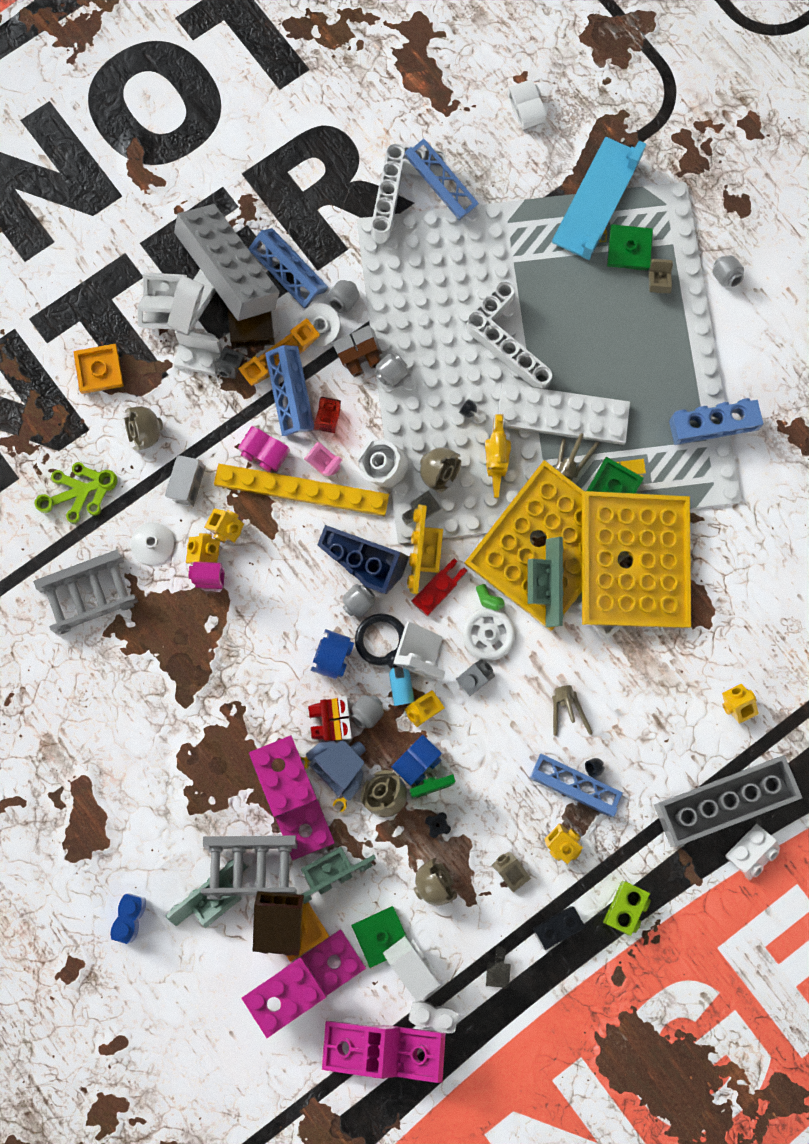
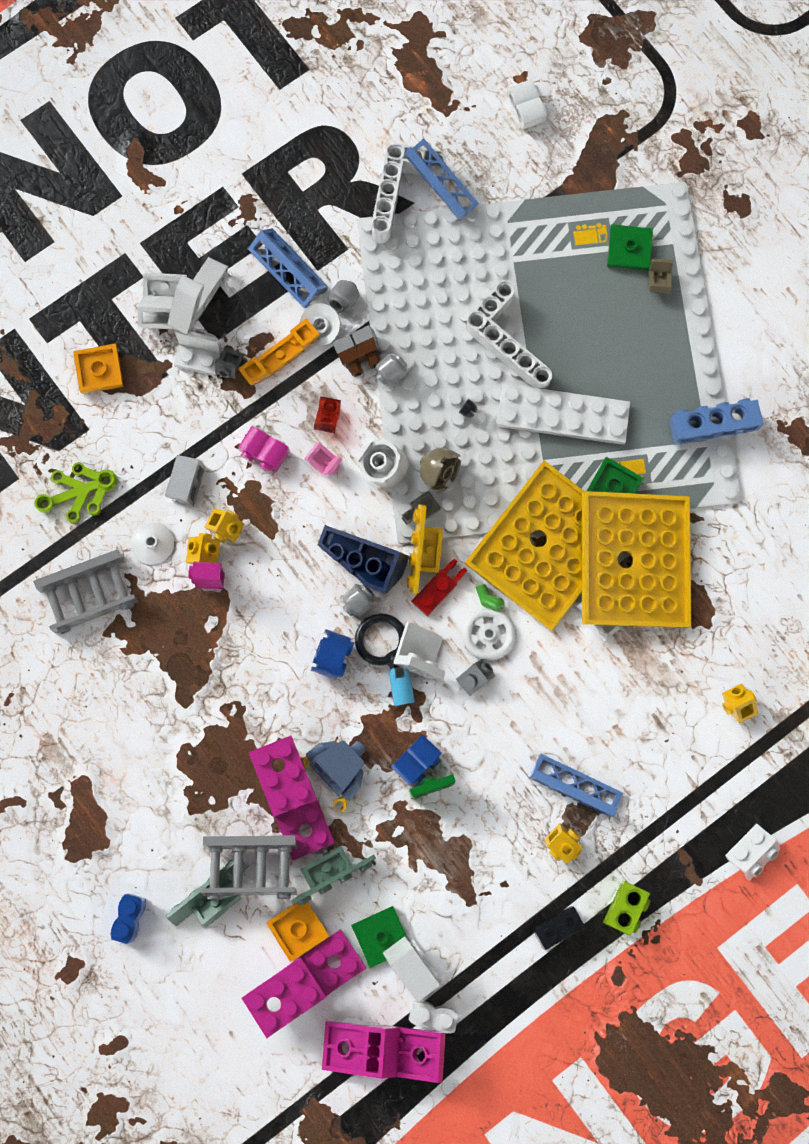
(142, 427): dark tan cylinder -> none
(226, 262): light grey brick -> none
(251, 331): dark brown brick -> none
(277, 923): dark brown brick -> none
(293, 388): medium blue fence -> none
(301, 489): yellow plate -> none
(331, 710): red hips -> none
(367, 711): light grey head -> none
(384, 794): dark tan cylinder -> none
(424, 708): yellow bracket -> none
(432, 821): black plate -> none
(434, 884): dark tan cylinder -> none
(497, 453): yellow animal -> none
(498, 972): clear smoke plate -> none
(511, 871): dark tan bracket -> none
(546, 582): sand green bracket -> none
(566, 697): dark tan plant -> none
(568, 467): dark tan plant -> none
(594, 767): black hinge -> none
(598, 197): medium azure bracket -> none
(727, 801): light grey brick -> none
(728, 271): light grey head -> none

